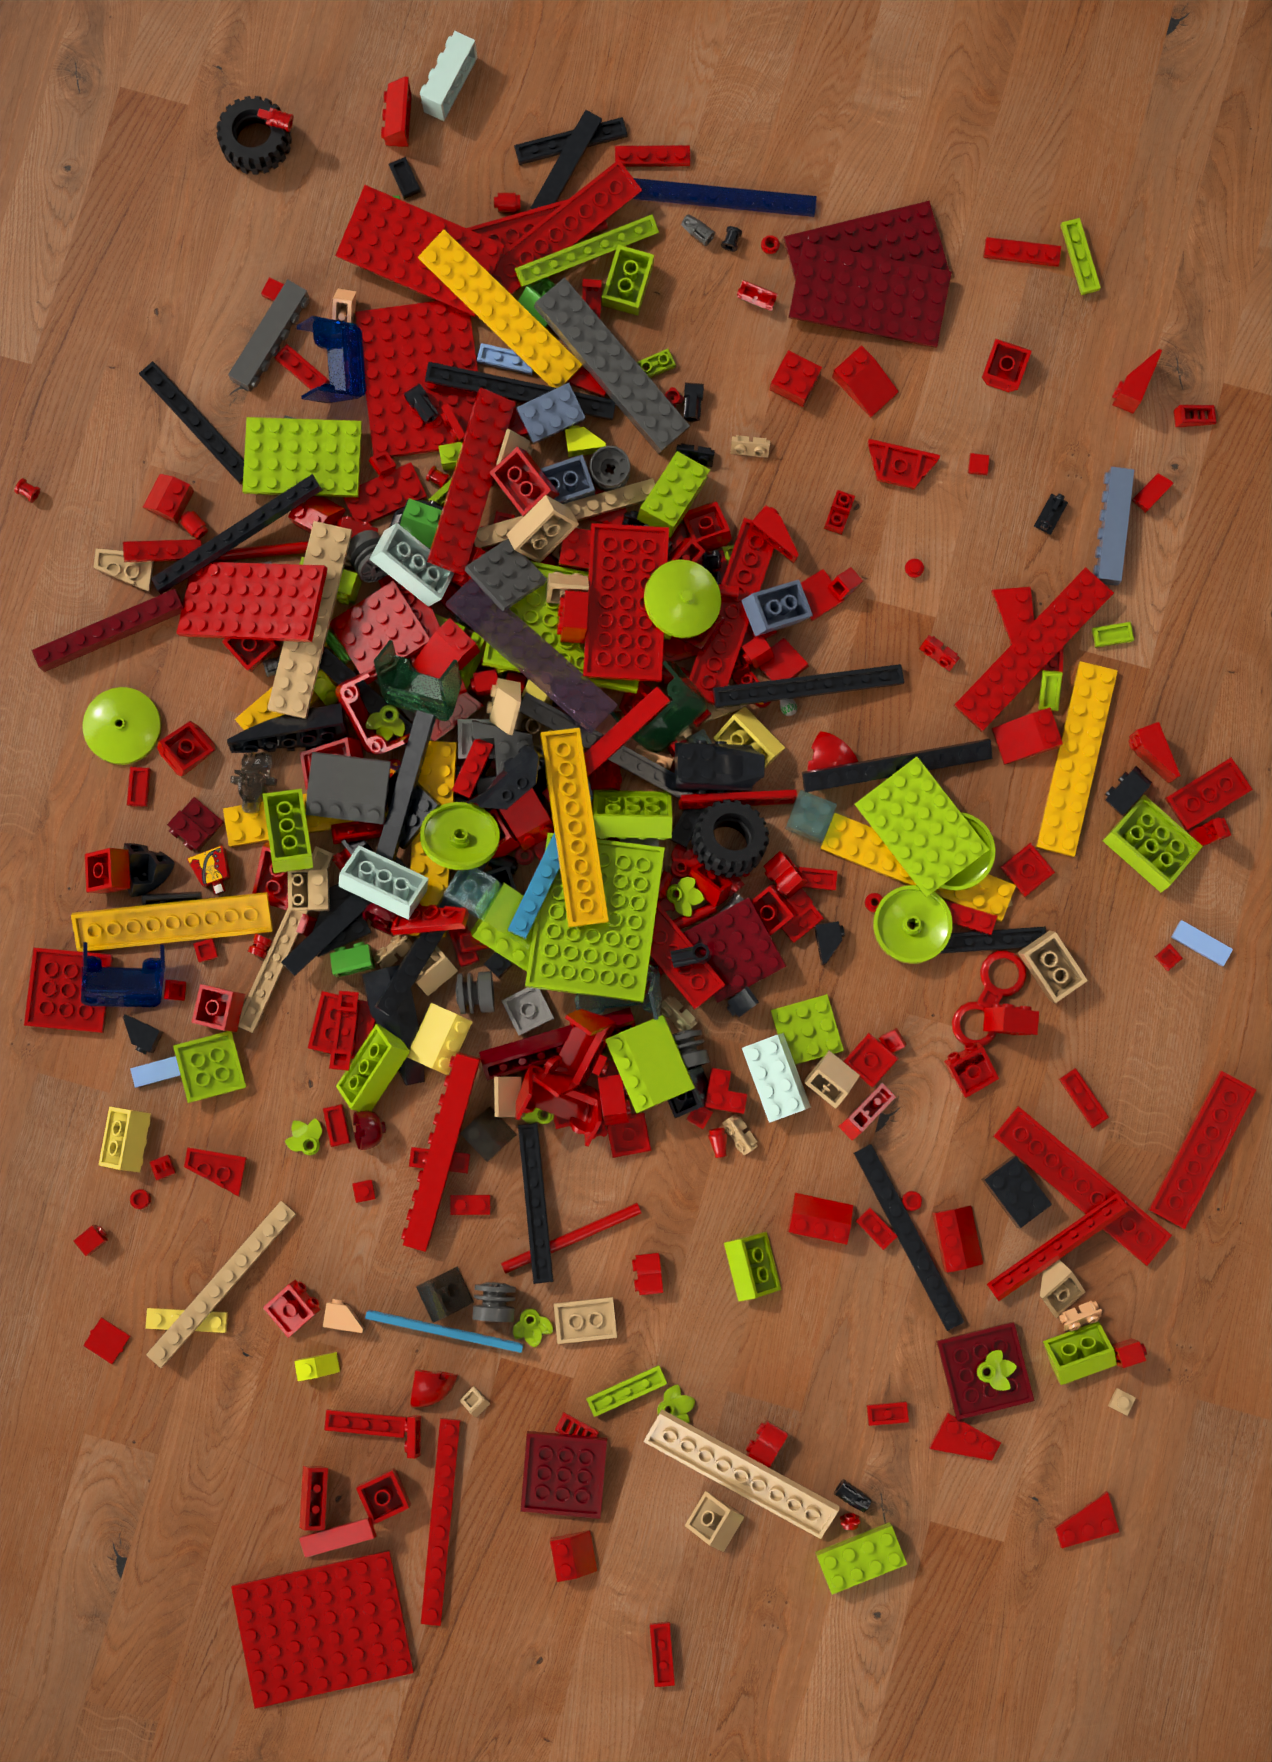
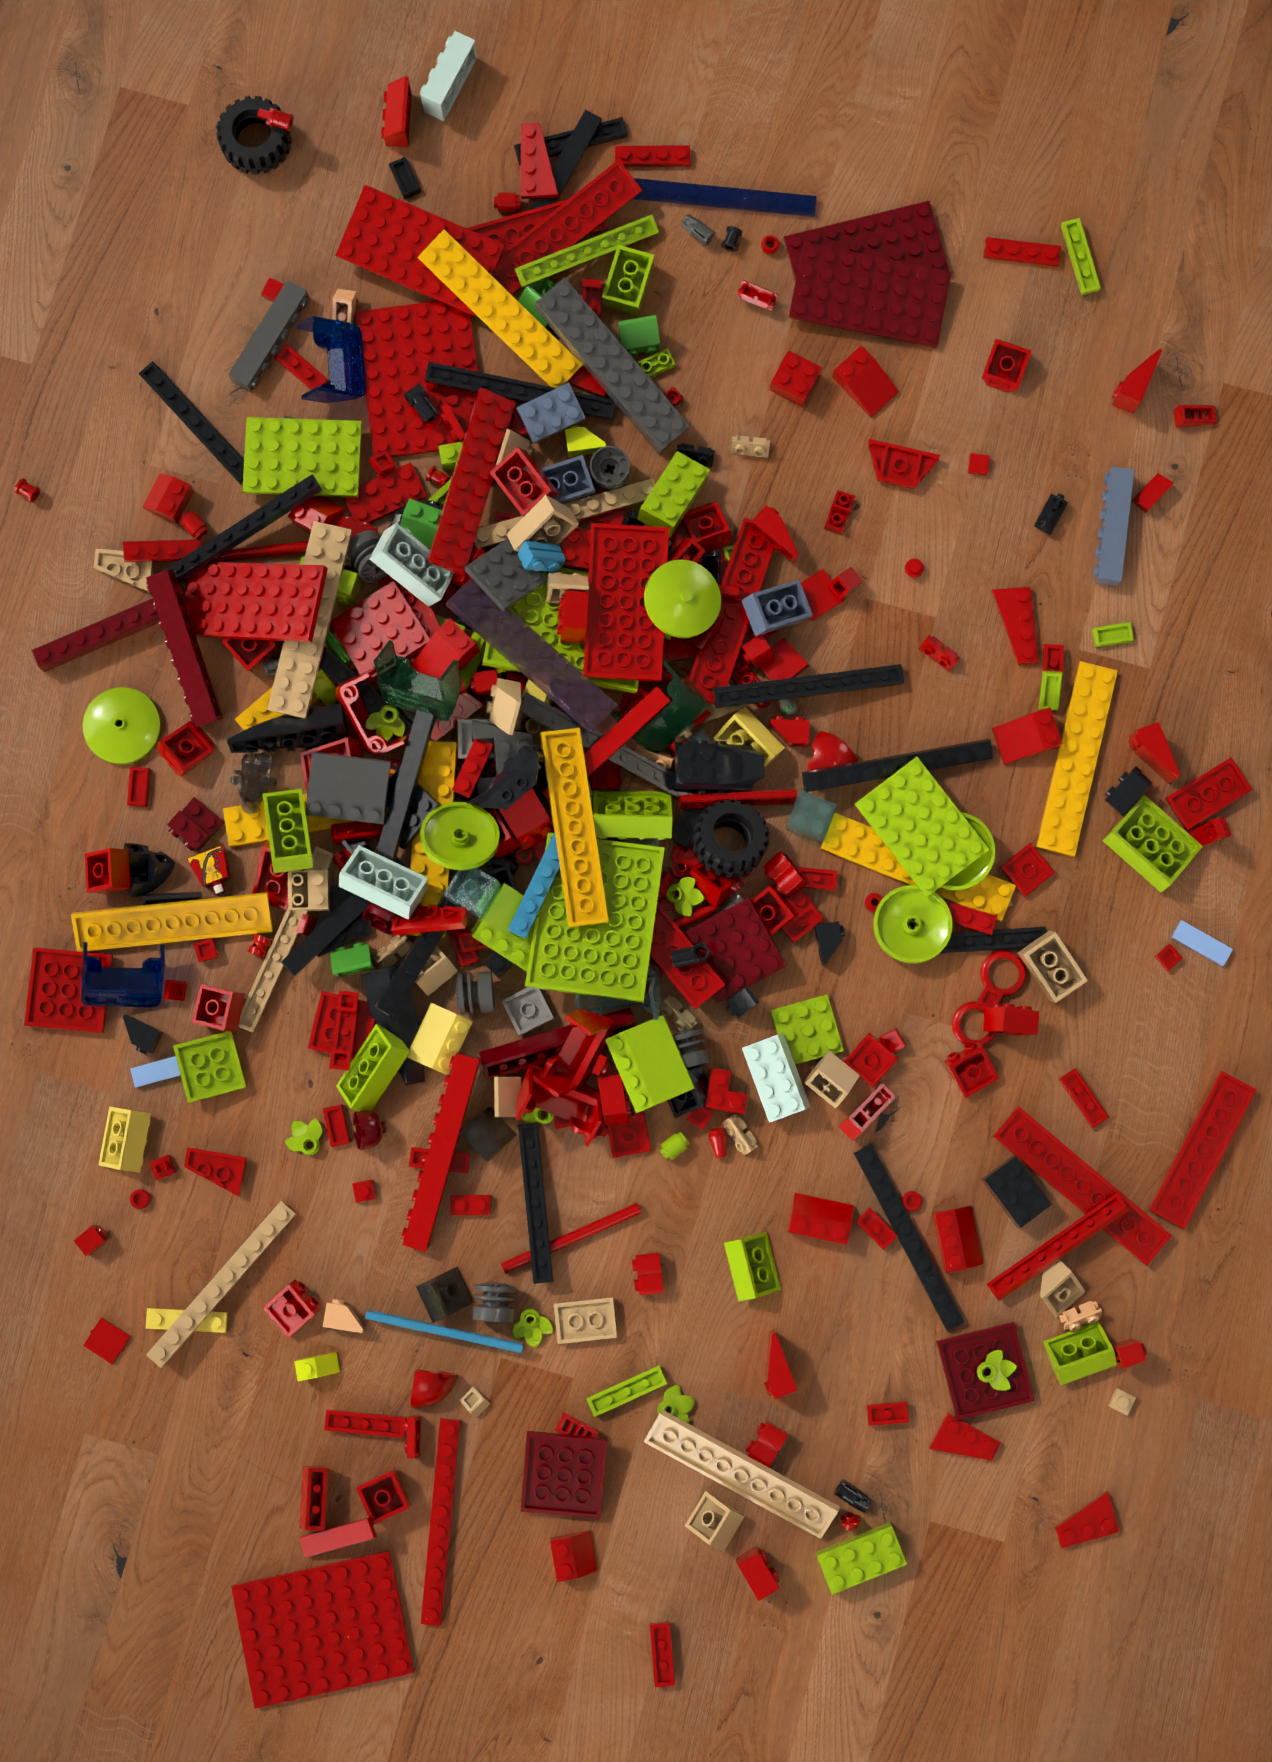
(184, 647): none -> dark red brick
(502, 358): light blue tile -> none
(536, 169): none -> red wing
(541, 556): none -> dark azure brick
(639, 335): none -> bright green slope
(674, 1146): none -> lime brick
(693, 396): black piece -> none
(757, 1573): none -> red brick
(778, 1374): none -> red slope
(792, 732): none -> red slope
(1033, 649): red plate -> none

